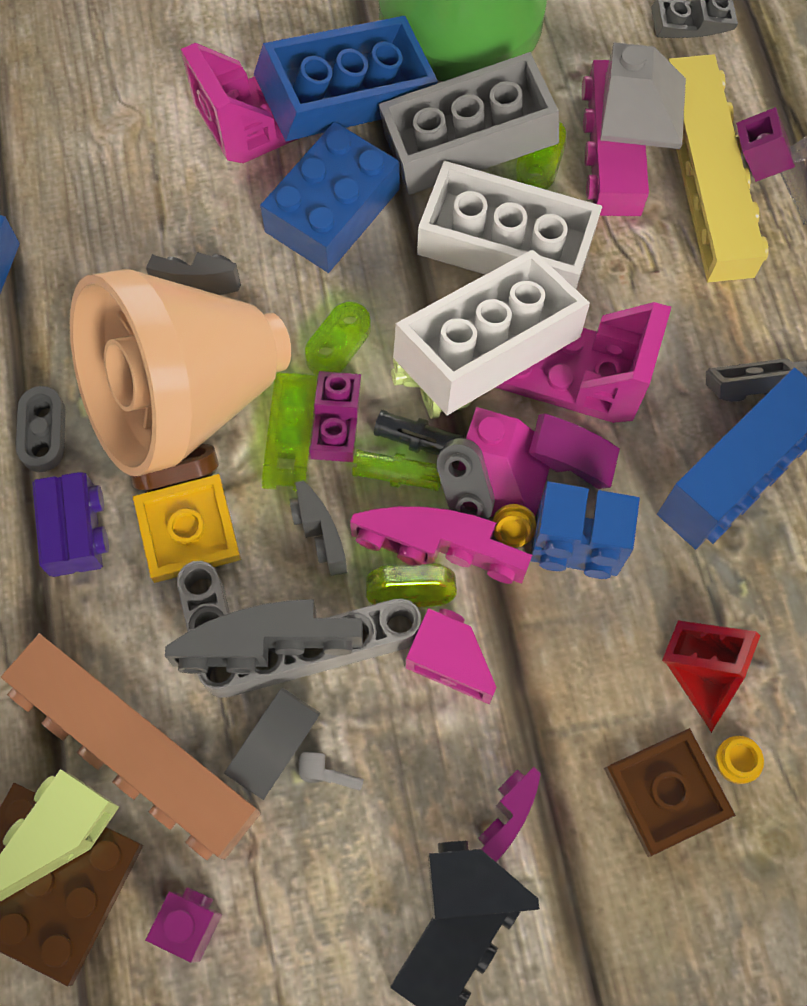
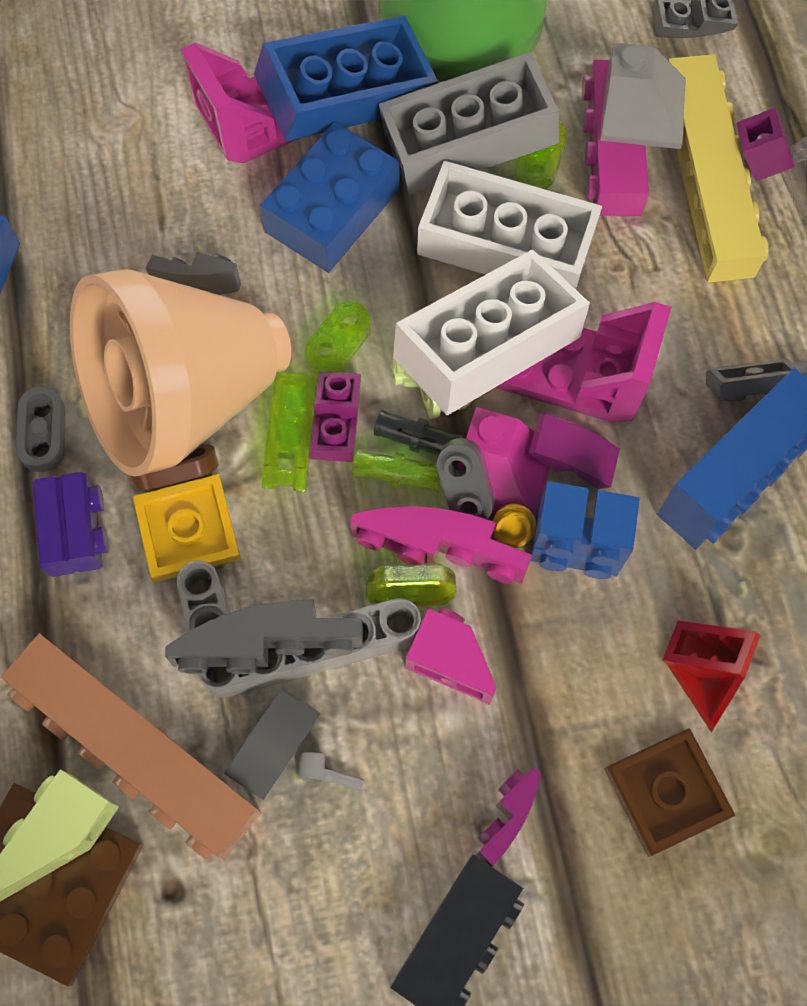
(184, 925): magenta brick -> none
(317, 521): dark grey slope -> none
(473, 884): black slope -> none
(739, 760): yellow plate -> none

